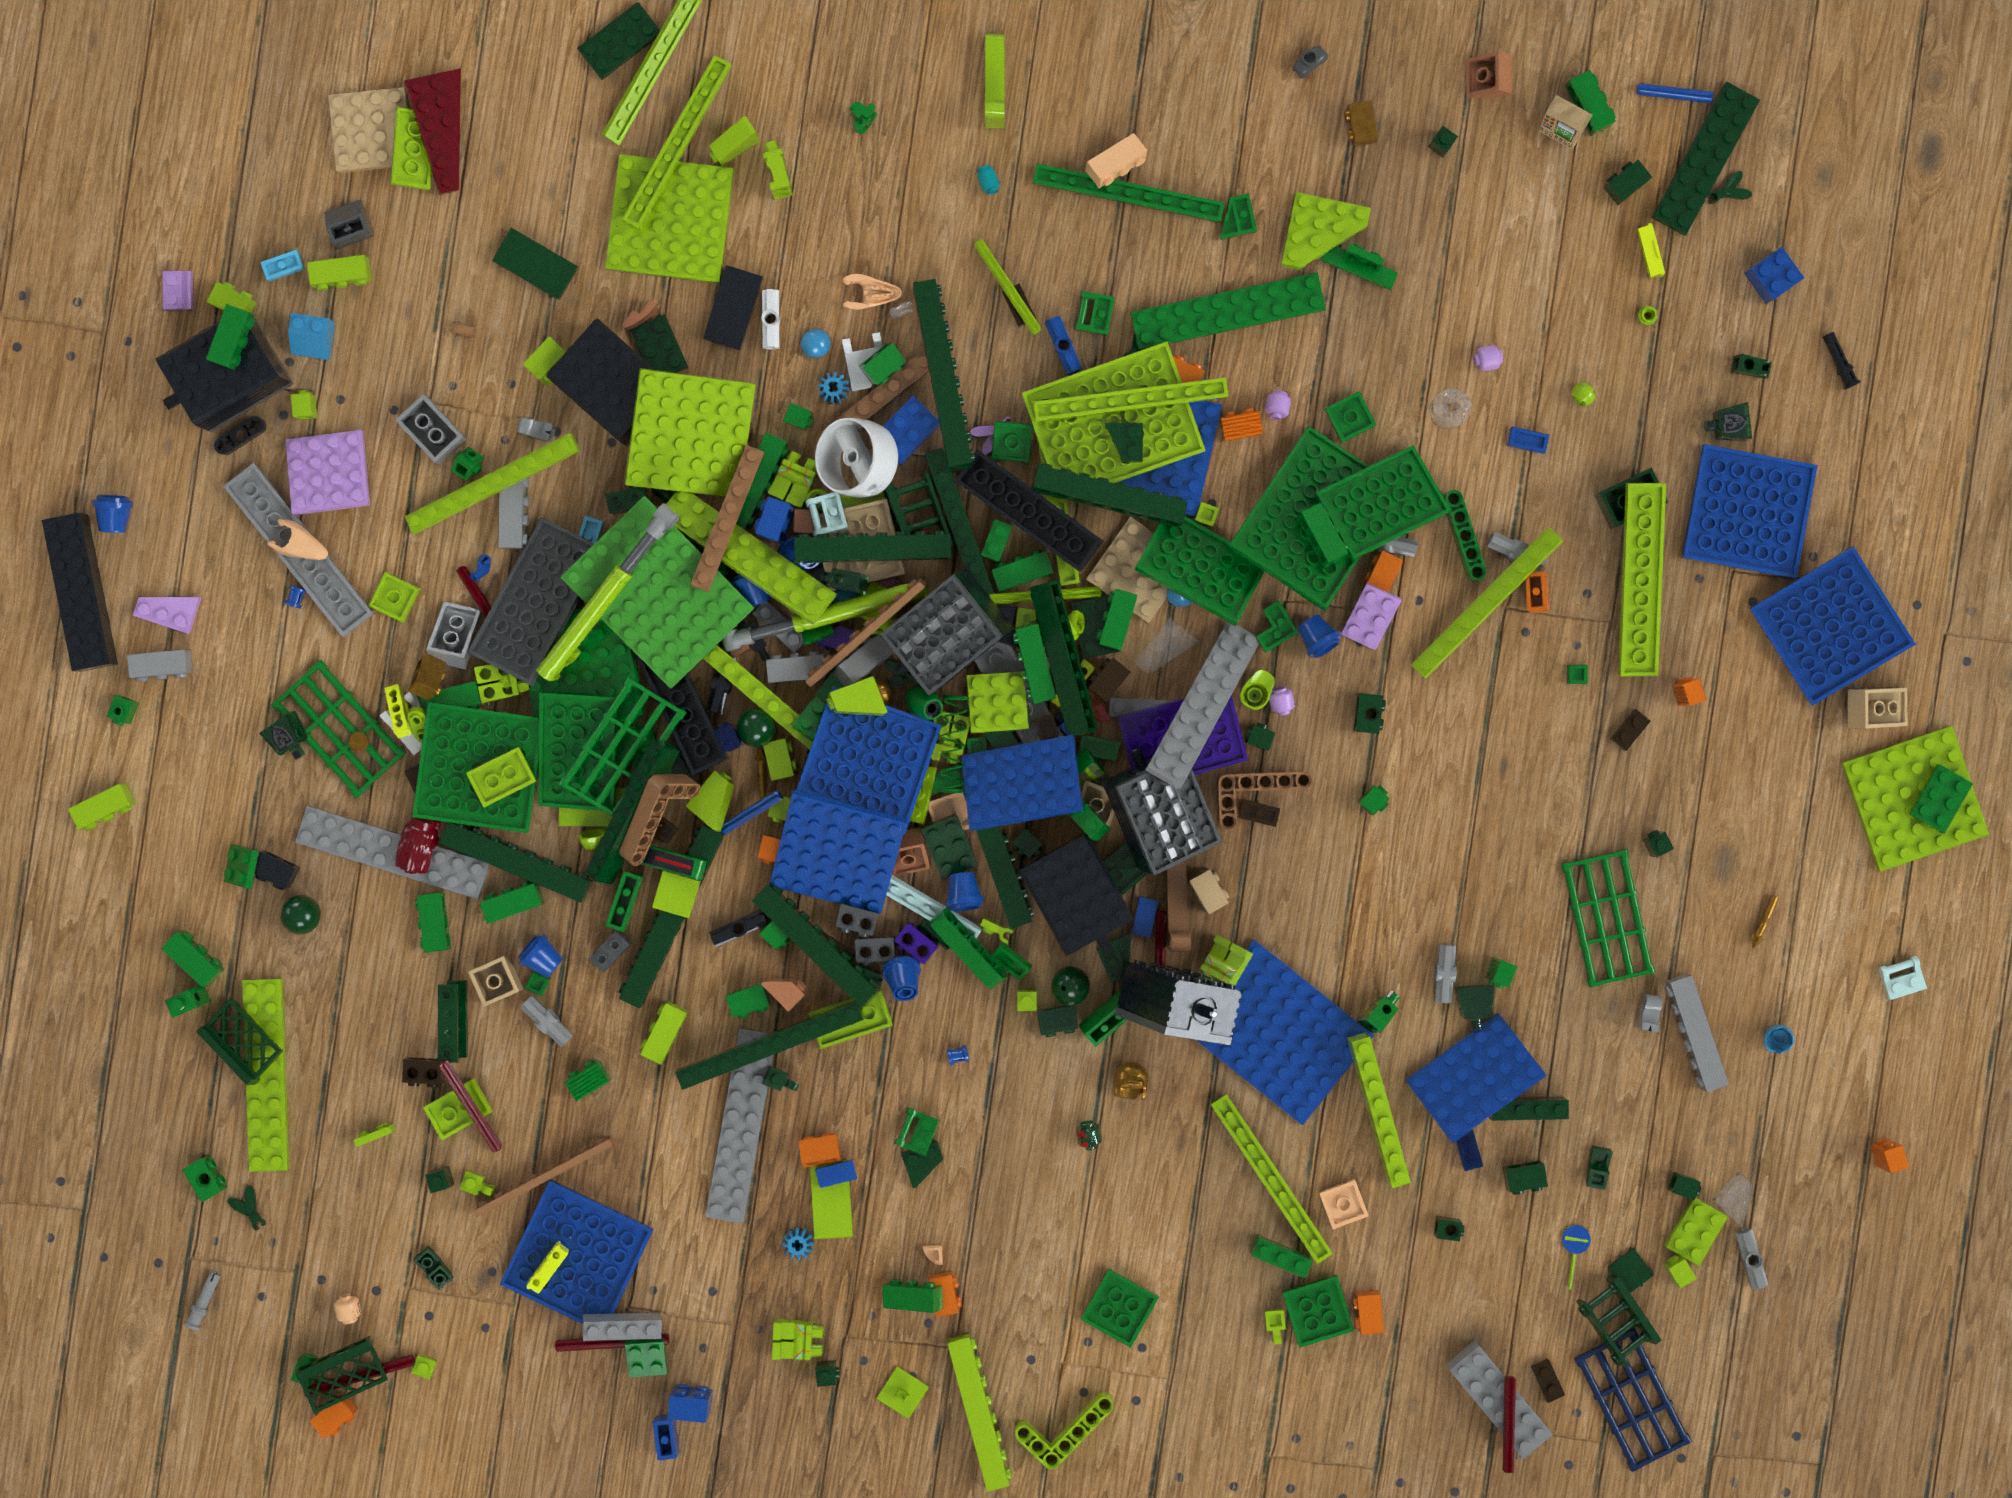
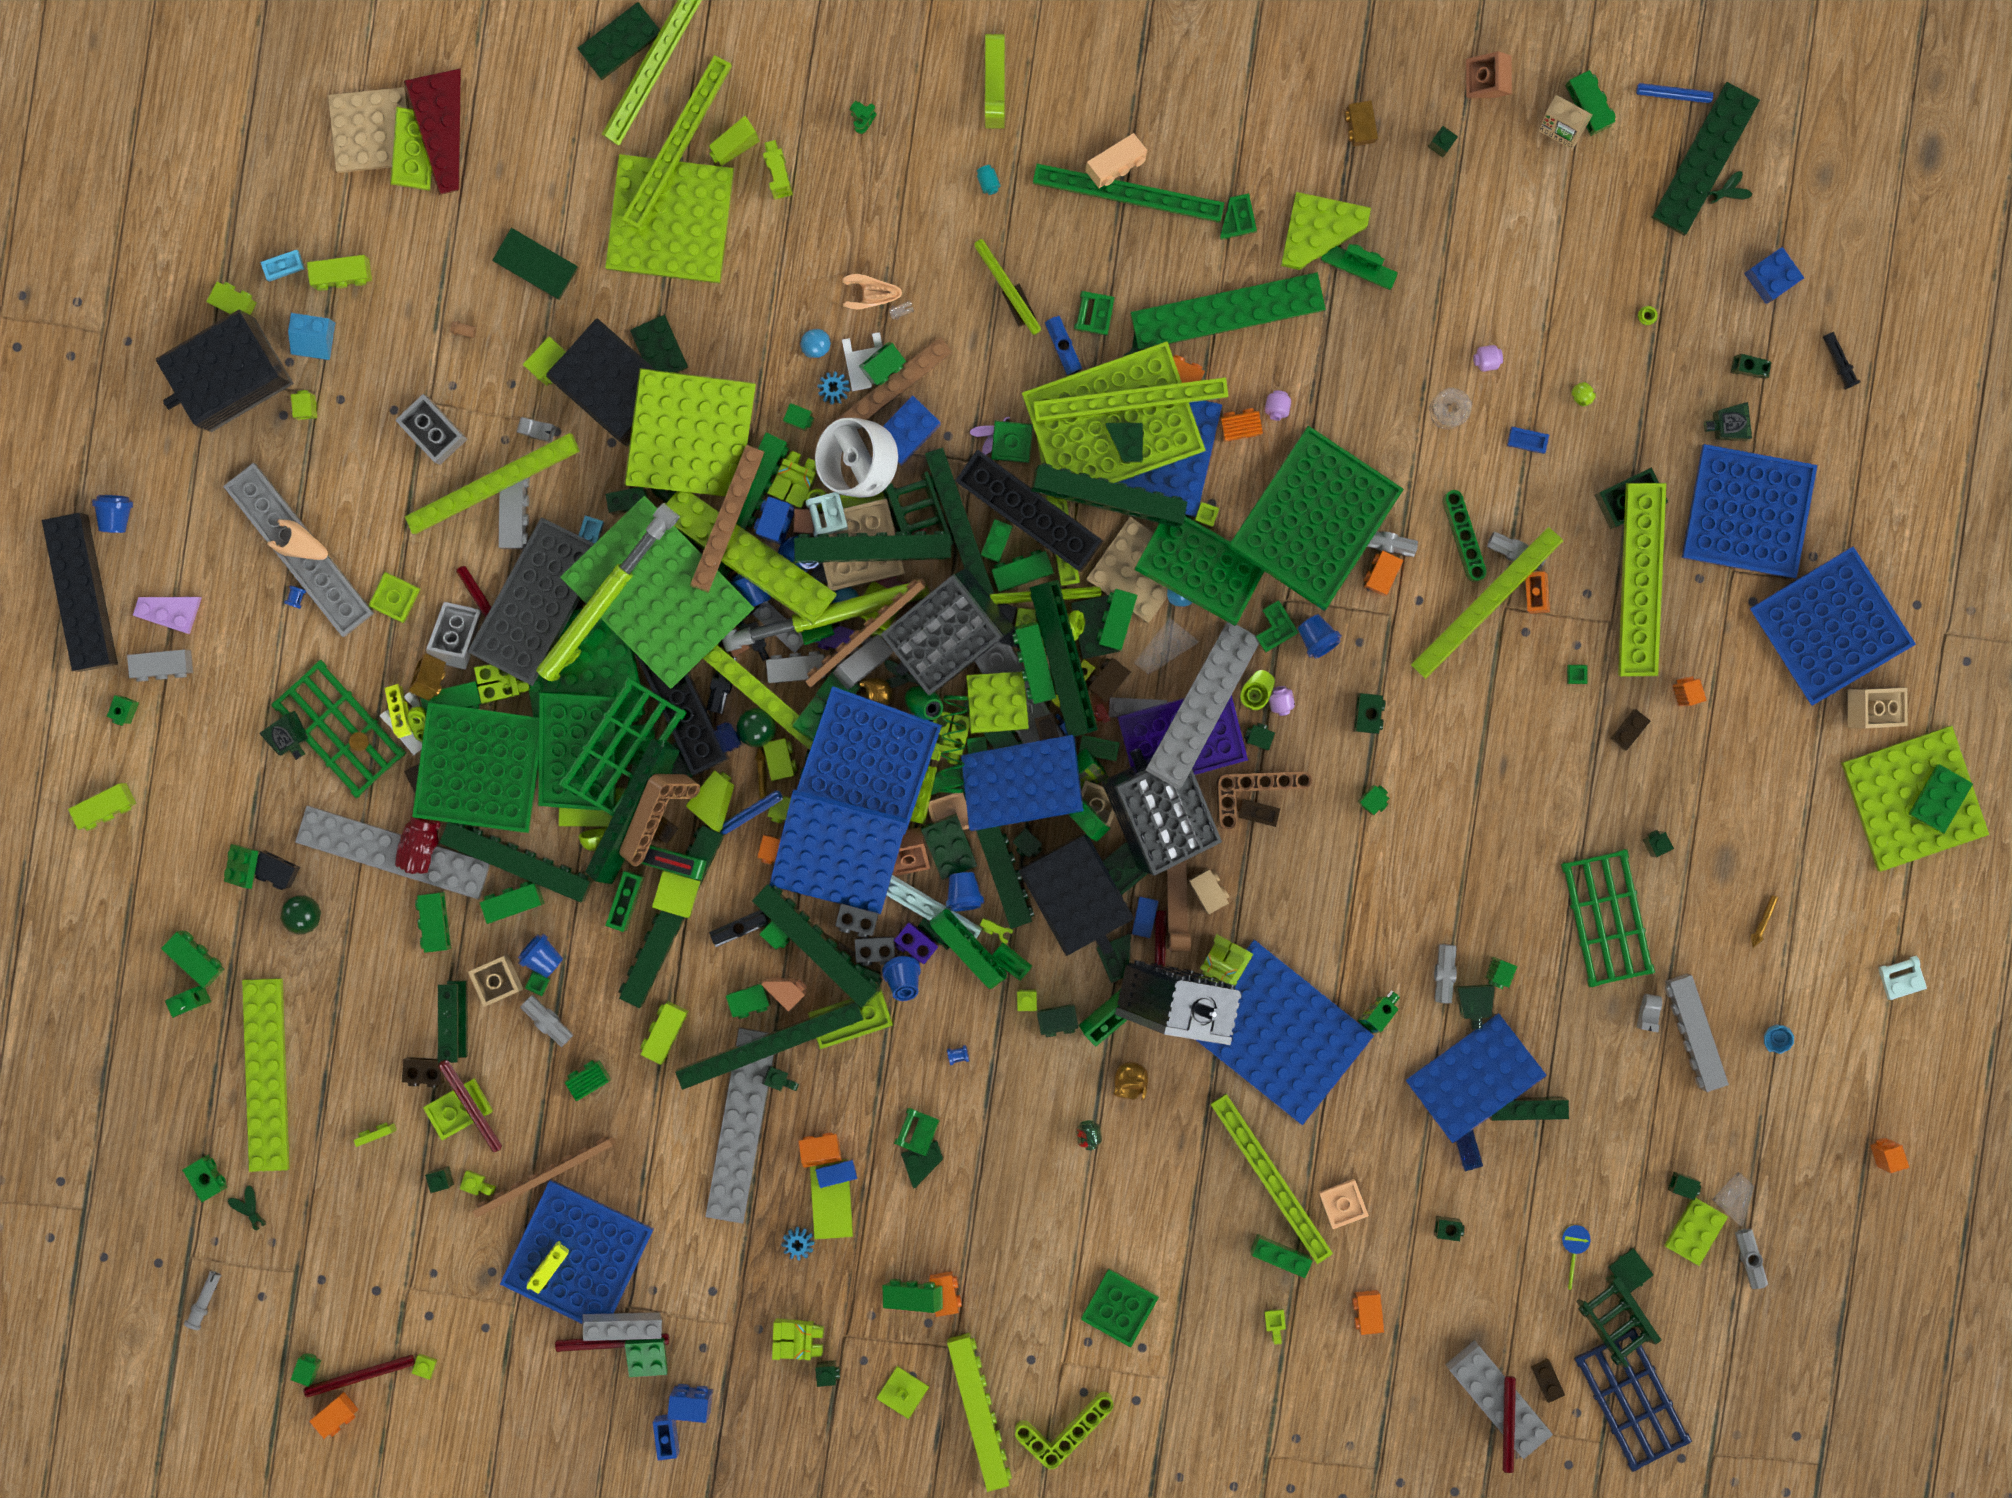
(177, 290): lavender plate -> none
(228, 1053): dark green fence -> none
(231, 337): green brick -> none
(249, 423): black beam -> none
(327, 472): lavender plate -> none
(334, 1359): dark green fence -> none
(347, 1309): light nougat head -> none
(348, 224): dark grey slope -> none
(434, 1267): dark green slope -> none
(467, 463): green brick -> none
(483, 568): blue arm -> none
(501, 777): lime plate -> none
(610, 950): dark grey brick -> none
(635, 320): nougat slope -> none
(733, 307): black tile -> none
(770, 306): white piece -> none
(852, 581): clear green torso -> none
(858, 699): lime slope -> none
(934, 1253): light nougat tile -> none
(942, 375): dark green brick -> none
(1070, 985): dark green piece -> none
(1310, 61): dark grey piece -> none
(1317, 1311): green plate -> none
(1322, 535): green brick -> none
(1350, 417): green plate -> none
(1371, 616): lavender plate -> none
(1378, 1110): lime brick -> none
(1383, 502): green plate -> none
(1525, 1177): dark green brick -> none
(1598, 1167): dark green slope -> none
(1628, 182): dark green brick -> none
(1650, 251): neon yellow piece -> none
(1679, 1271): lime brick -> none

